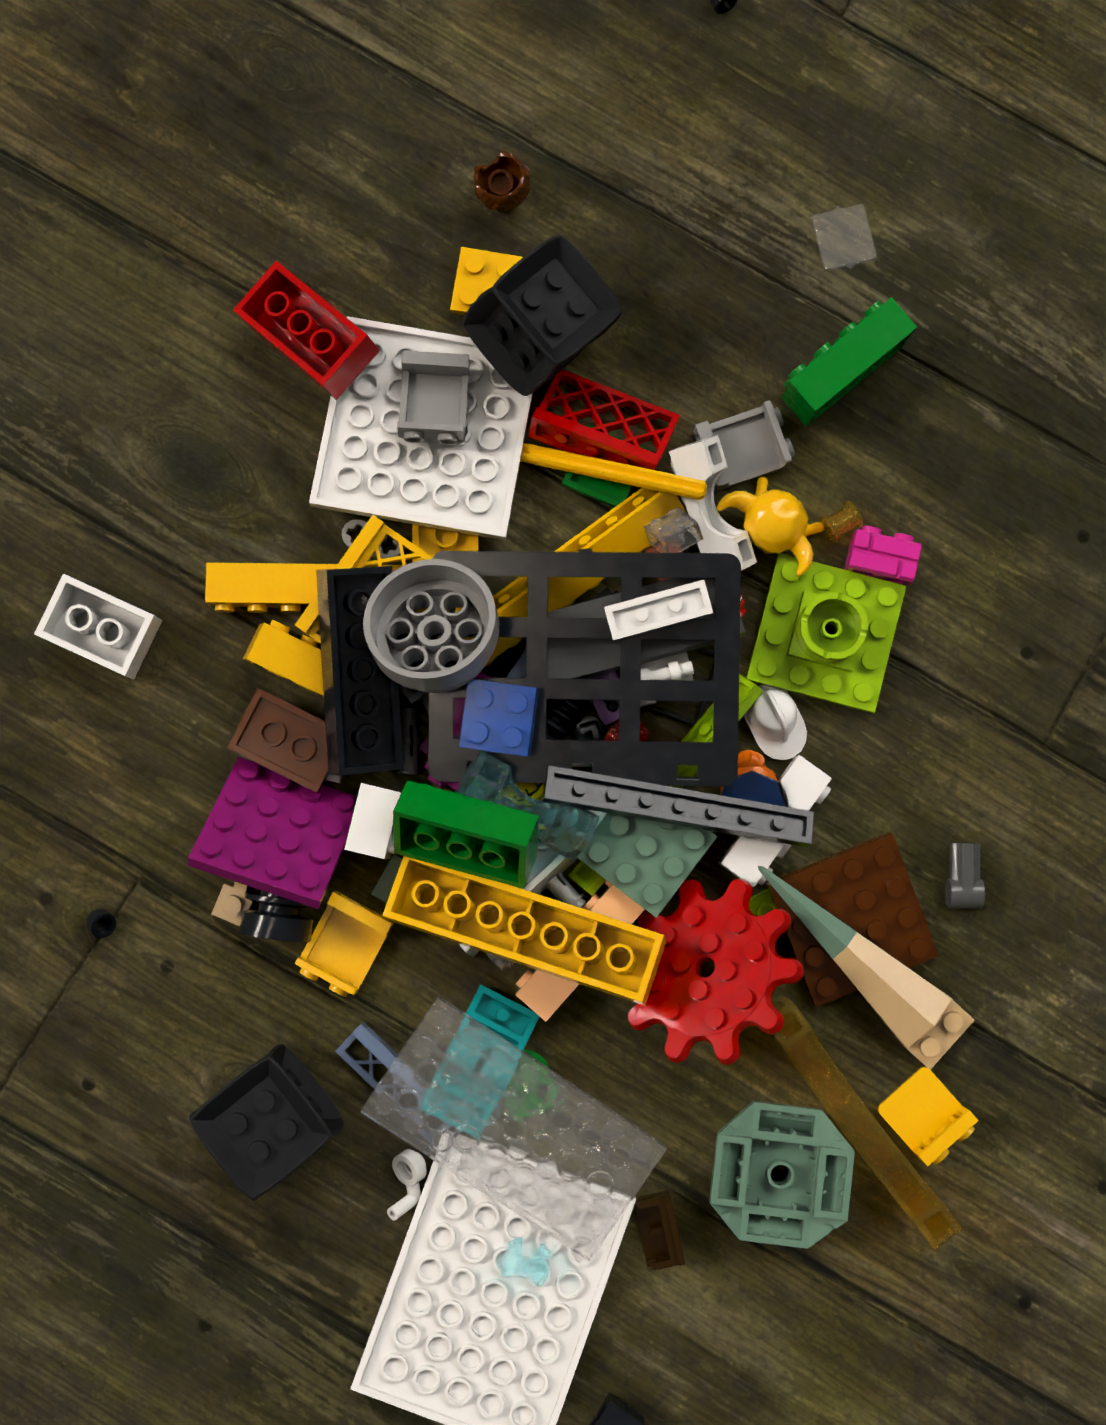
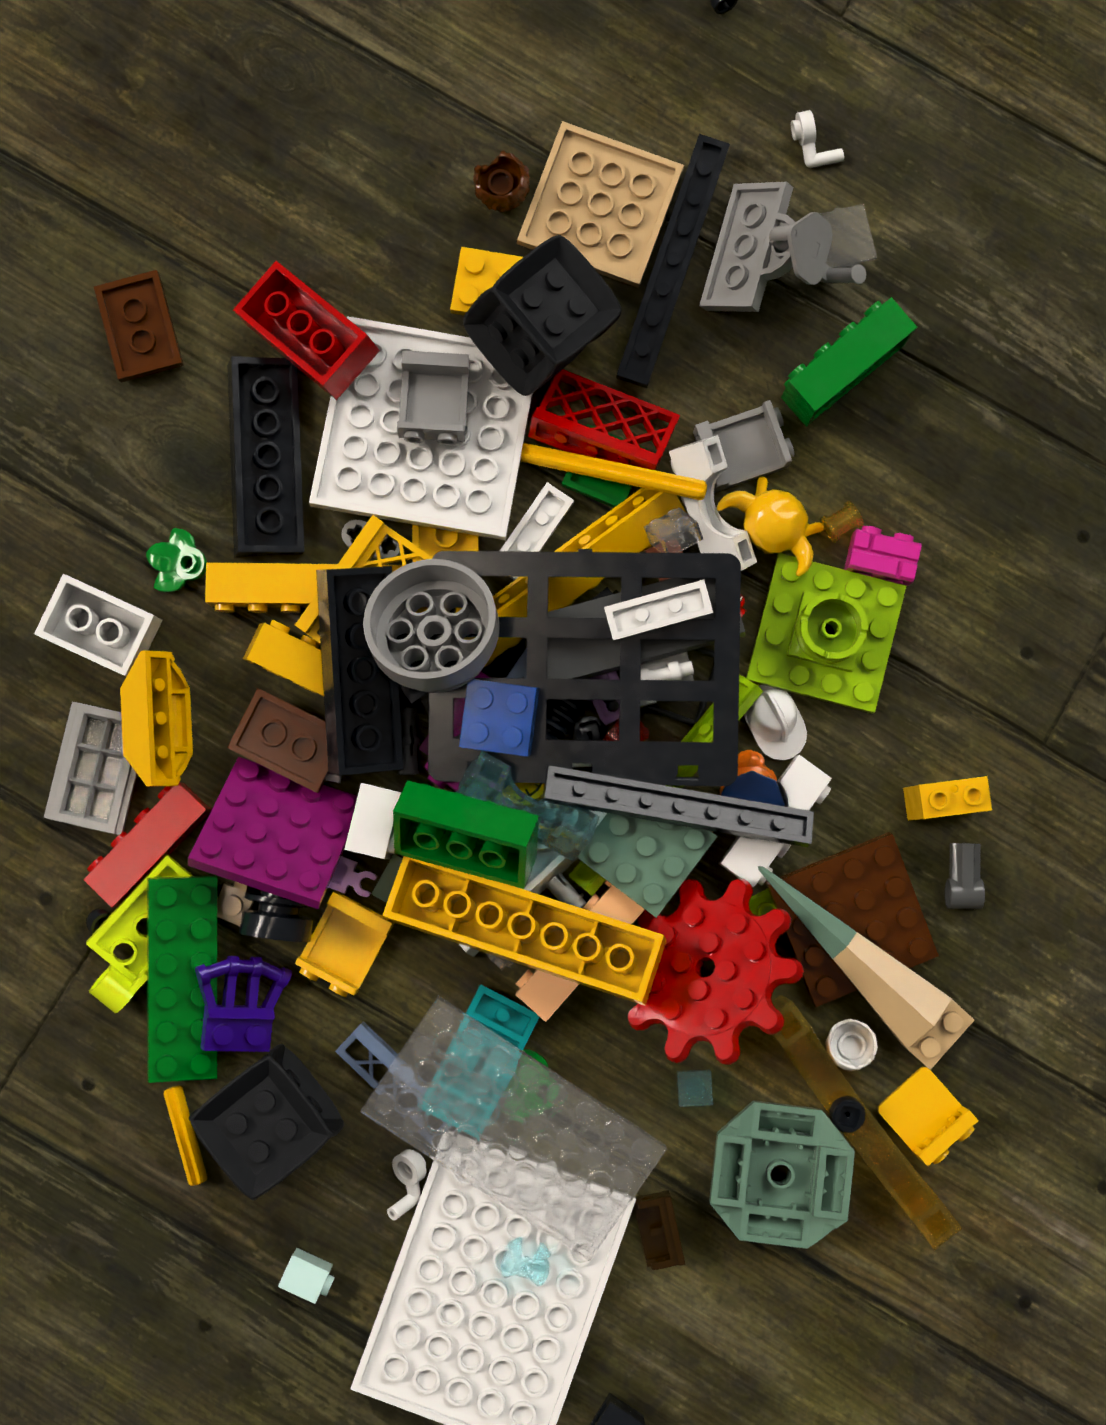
(91, 775): none -> light grey piece
(126, 976): none -> neon yellow hinge
(138, 326): none -> reddish brown plate
(155, 834): none -> brick
(156, 719): none -> yellow wedge
(172, 558): none -> green plate
(178, 940): none -> green plate
(185, 1135): none -> yellow axle
(239, 1026): none -> dark purple plate
(265, 457): none -> black arch
(307, 1276): none -> light aqua brick
(346, 875): none -> lavender plate
(539, 521): none -> white plate
(603, 201): none -> tan plate
(672, 261): none -> black plate
(694, 1088): none -> clear light blue plate
(752, 244): none -> light grey plate
(804, 130): none -> white plate
(847, 1114): none -> black tile
(851, 1044): none -> white hair
(947, 798): none -> yellow window

